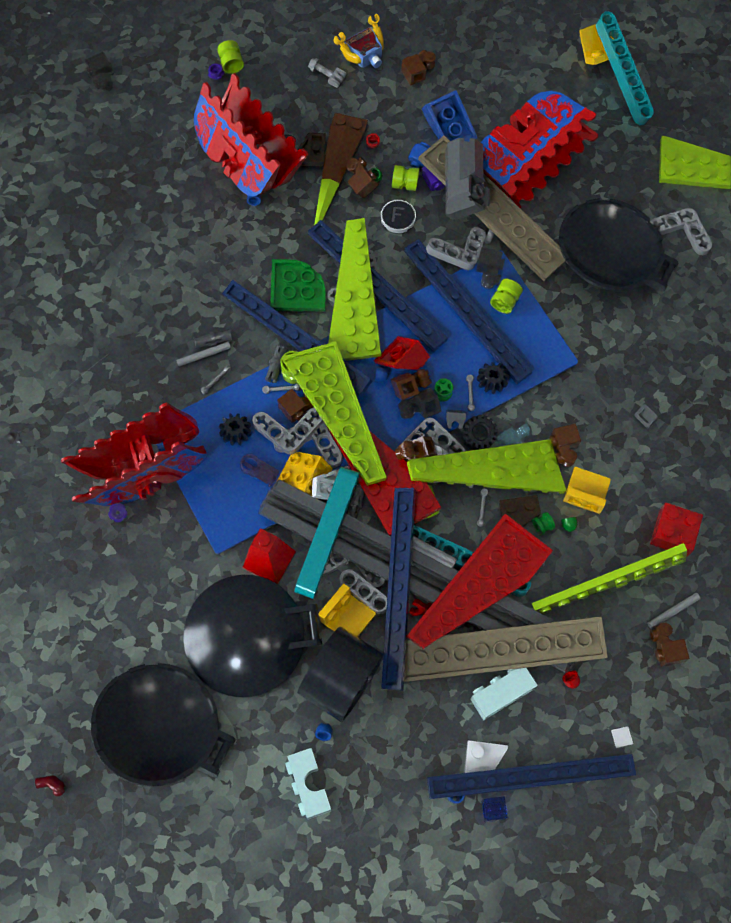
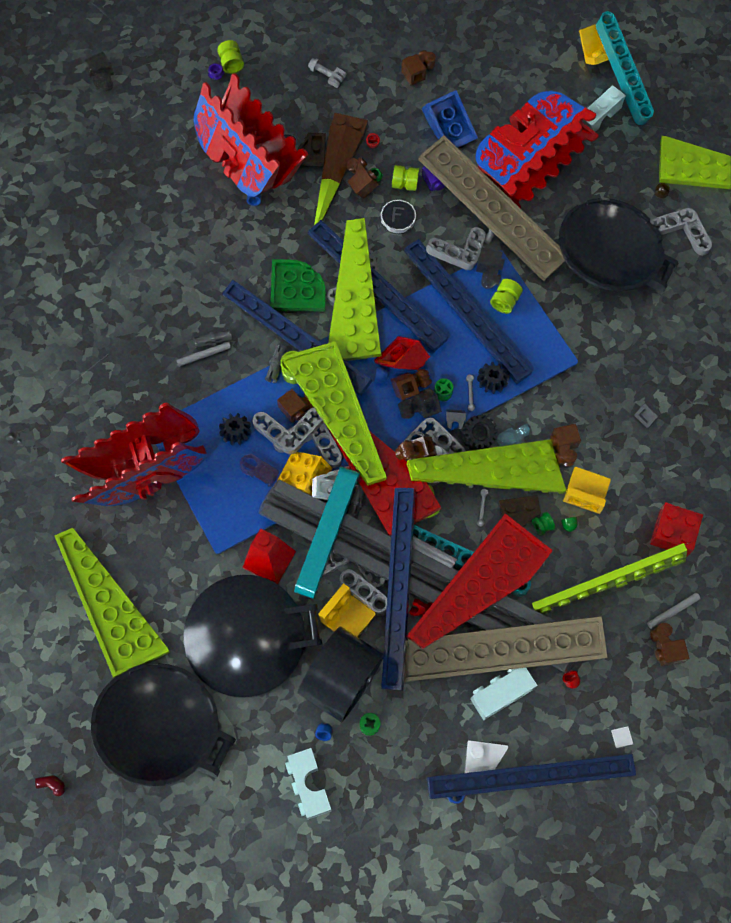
(117, 507): dark purple plate -> none
(117, 623): none -> lime wing
(204, 390): light grey hinge -> none
(266, 389): light grey hinge -> none
(363, 47): torso -> none
(367, 724): none -> green wheel
(414, 154): blue head -> none
(465, 178): dark grey brick -> none
(494, 809): clear blue brick -> none
(605, 105): none -> light aqua arch
(660, 190): none -> dark brown hinge

